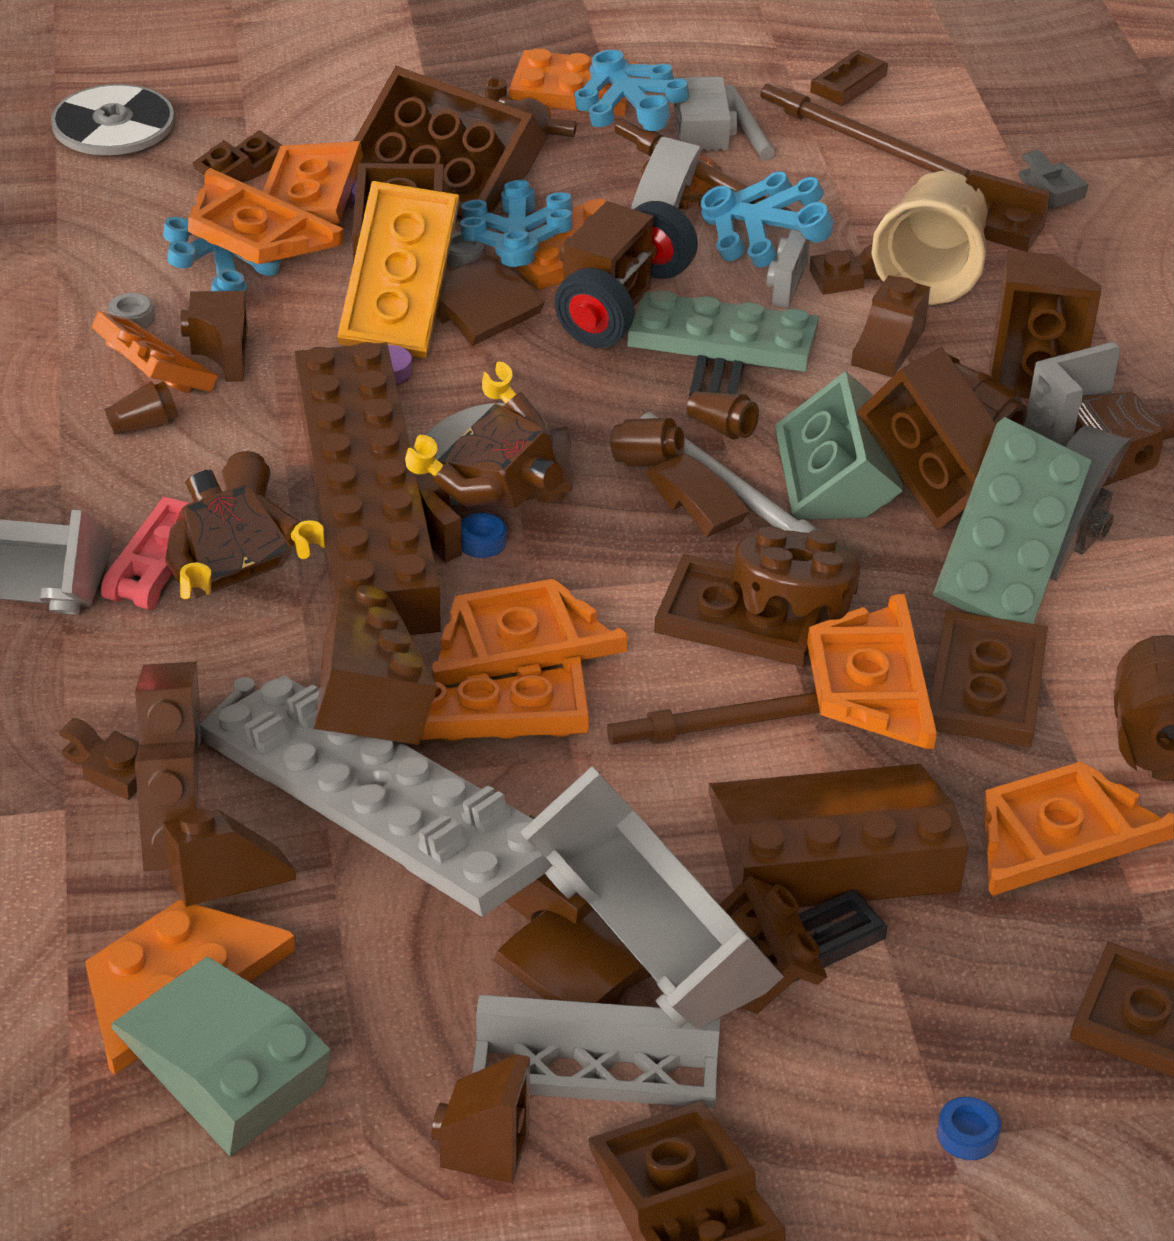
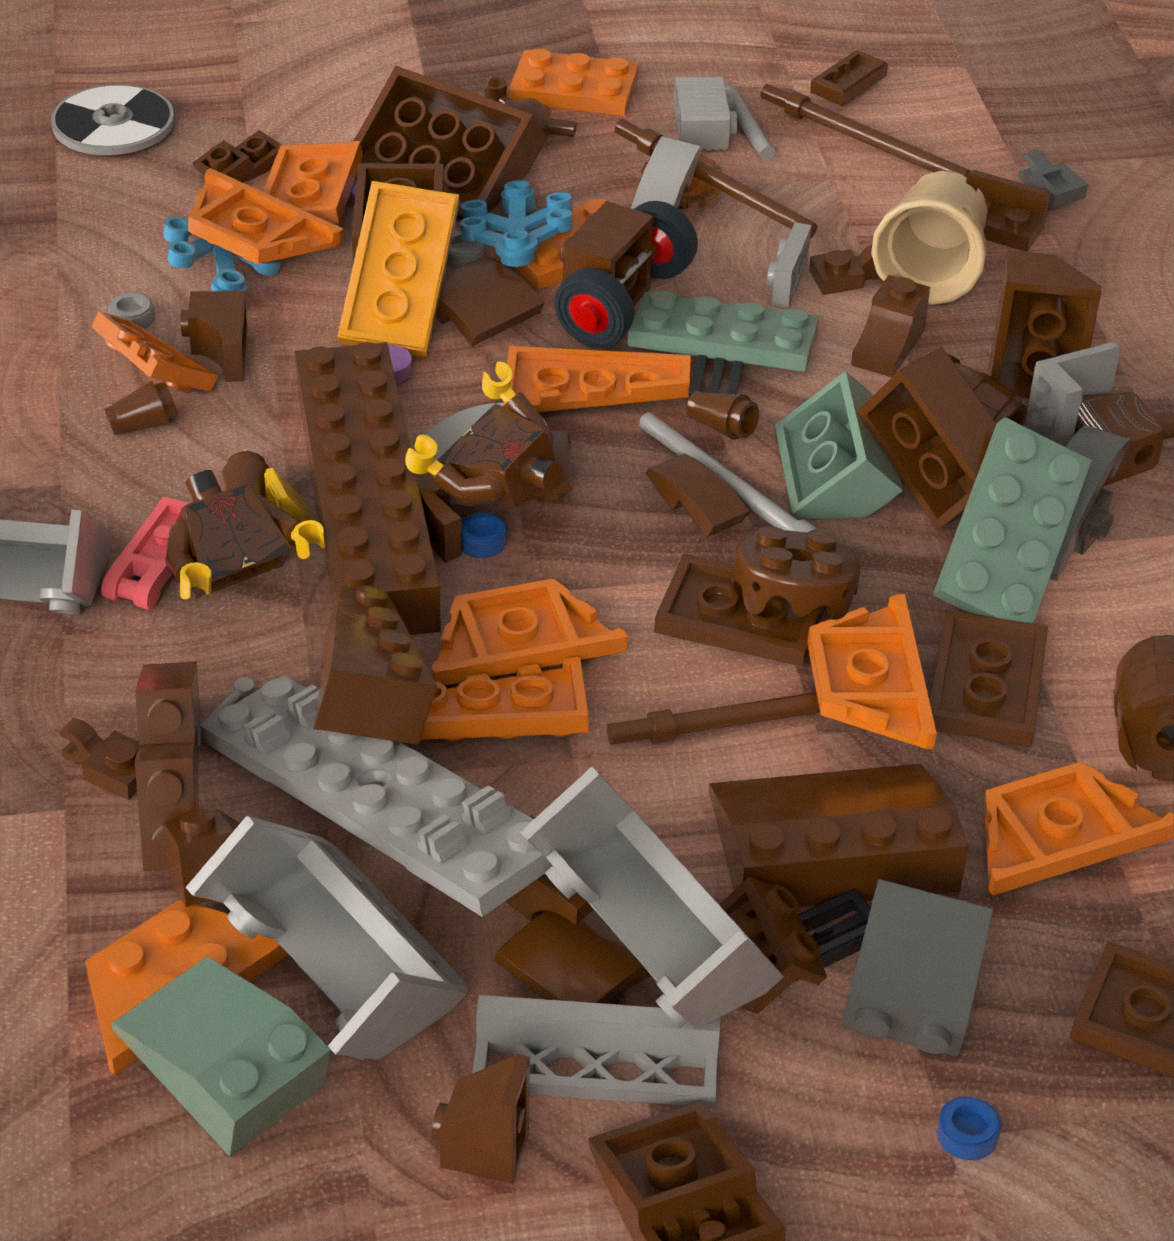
(285, 496): none -> yellow slope
(336, 931): none -> light grey windscreen
(593, 378): none -> orange wing
(614, 69): dark azure plant -> none
(646, 441): reddish brown brick -> none
(724, 205): dark azure plant -> none
(918, 968): none -> dark grey brick

